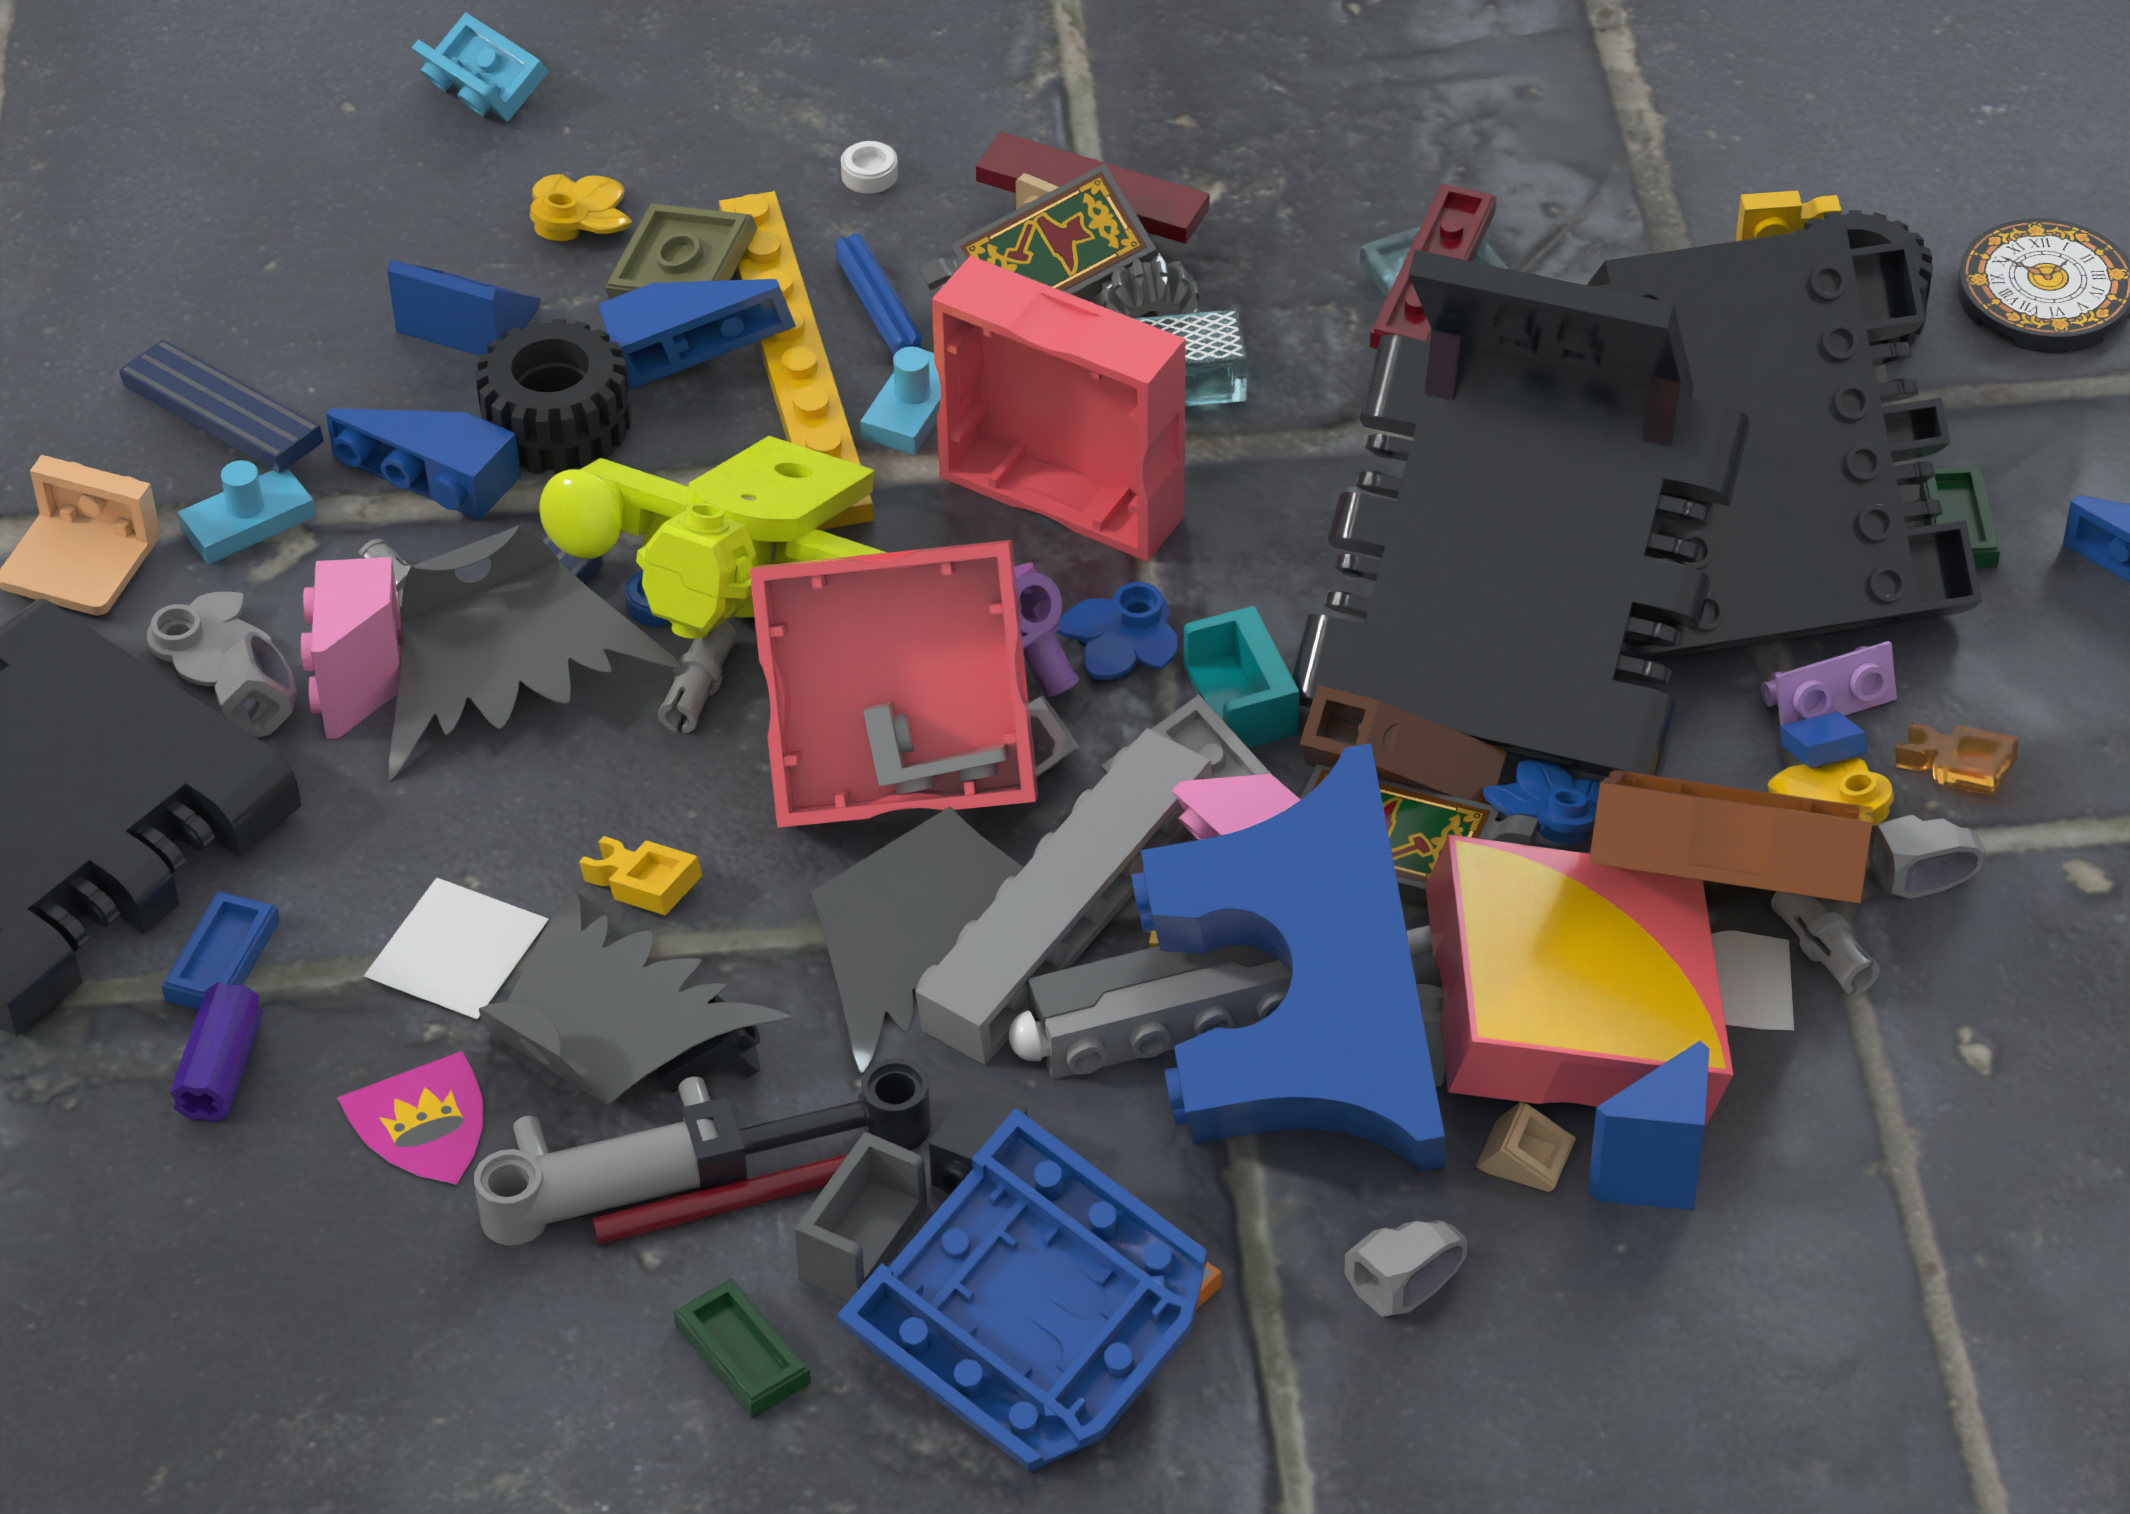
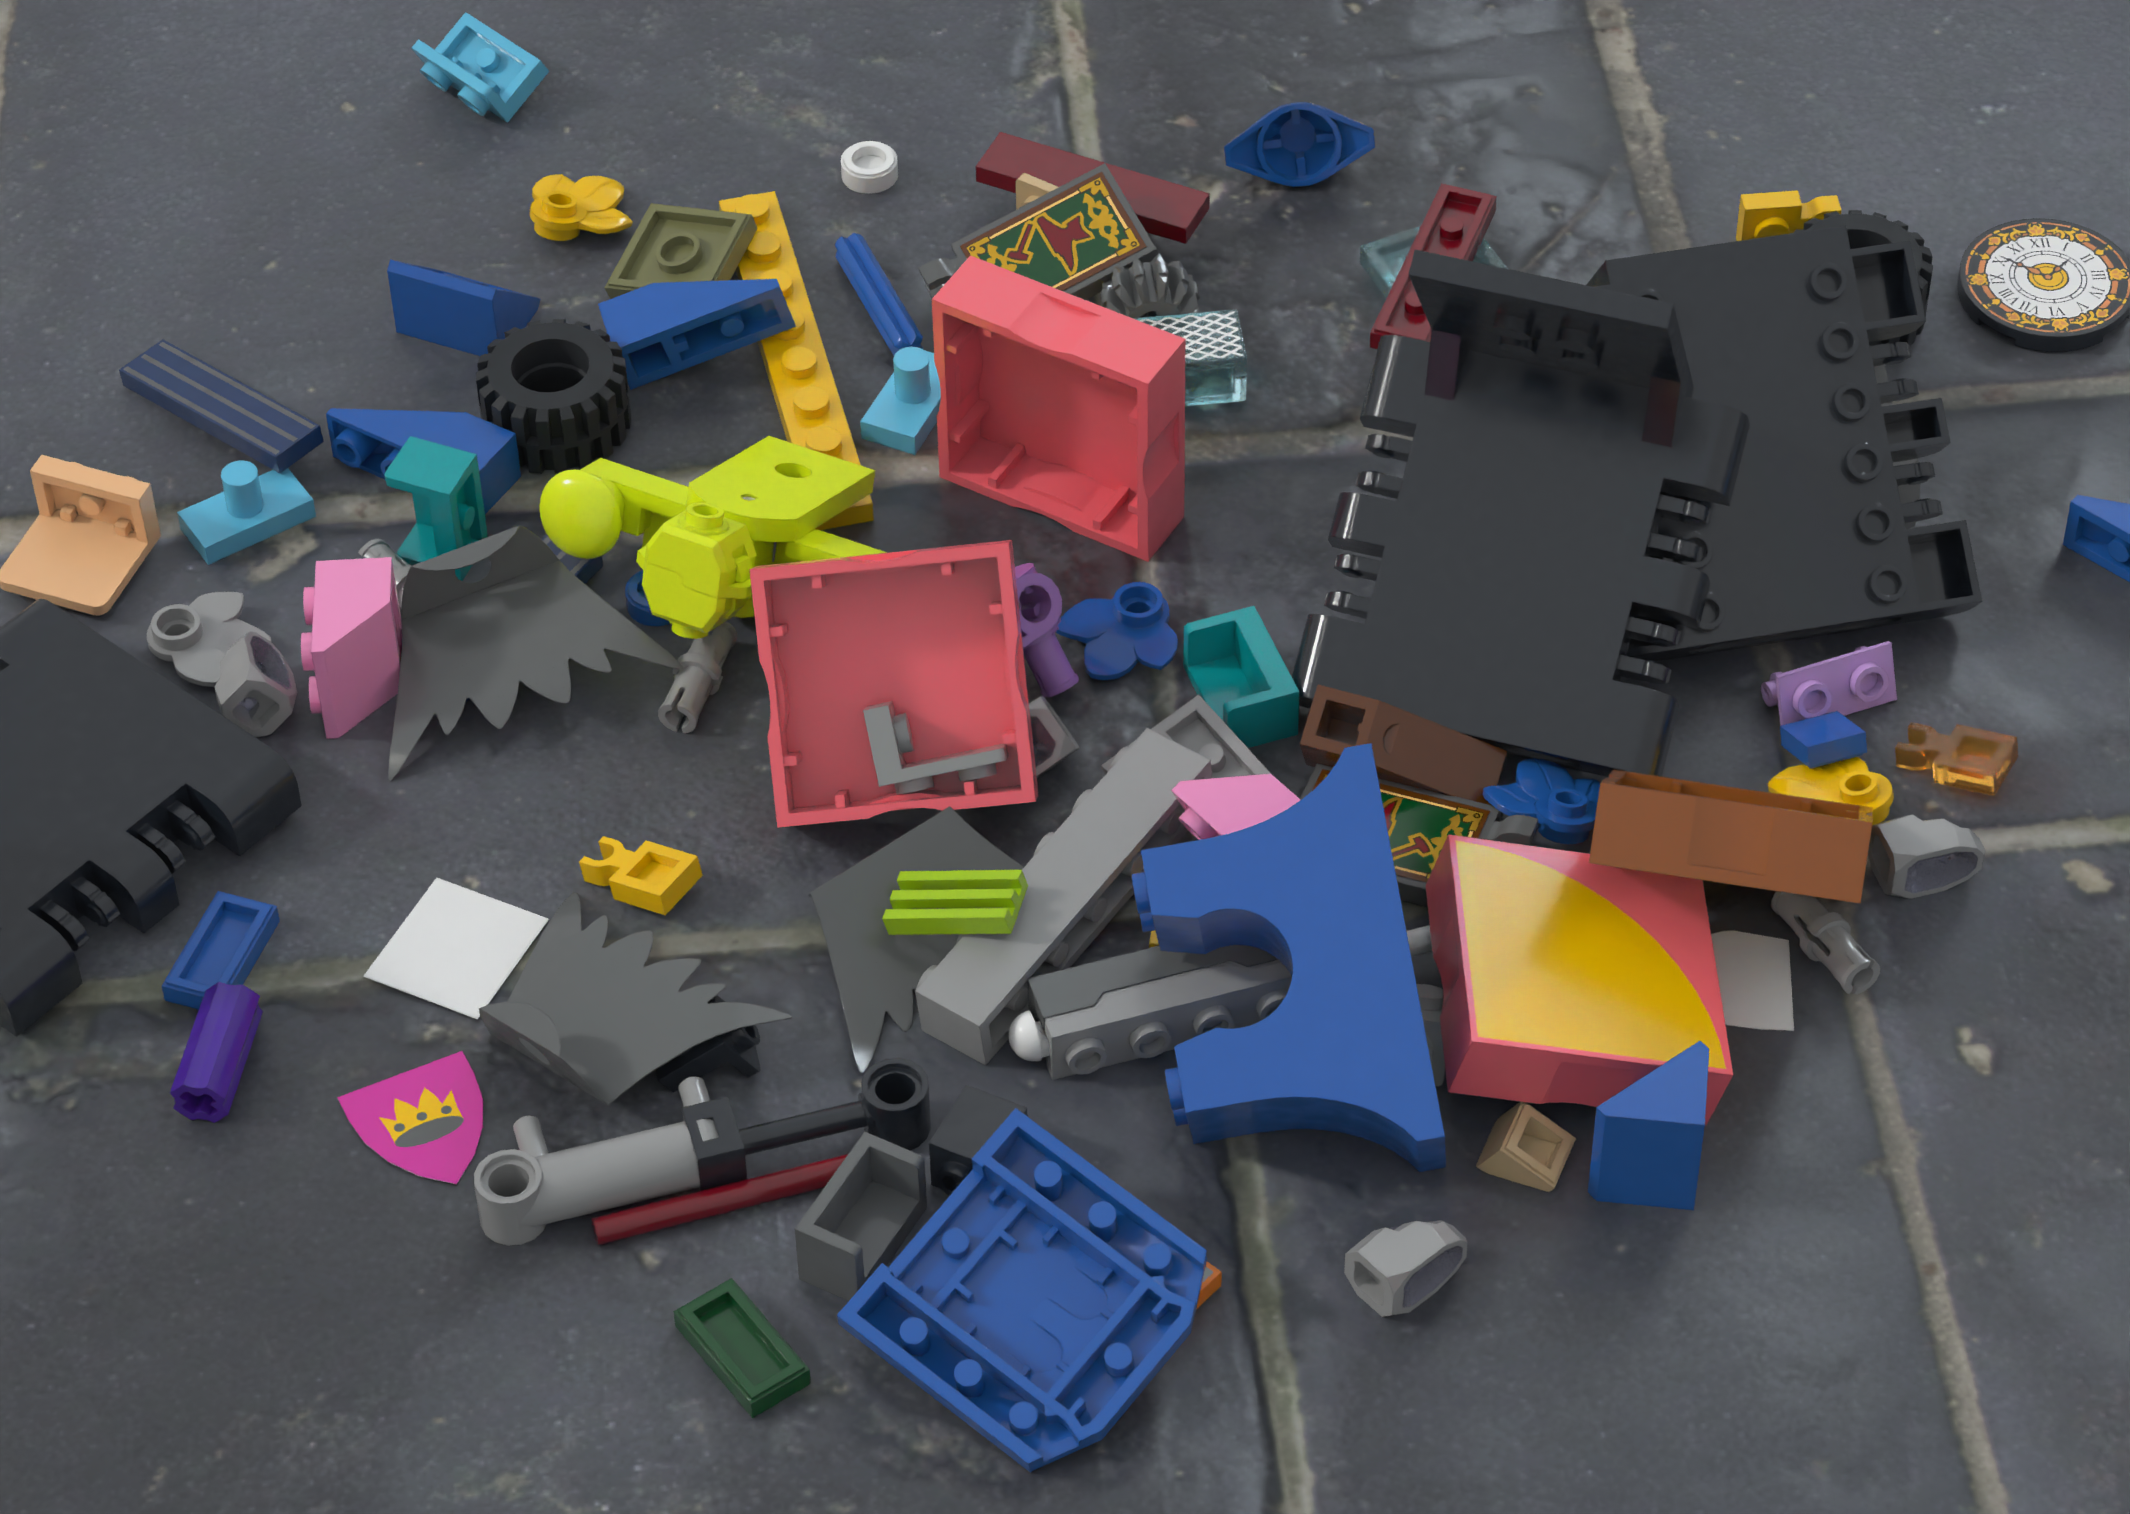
(444, 496): none -> teal panel
(971, 898): none -> lime tile
(1299, 144): none -> blue hat
(1965, 498): dark green tile -> none

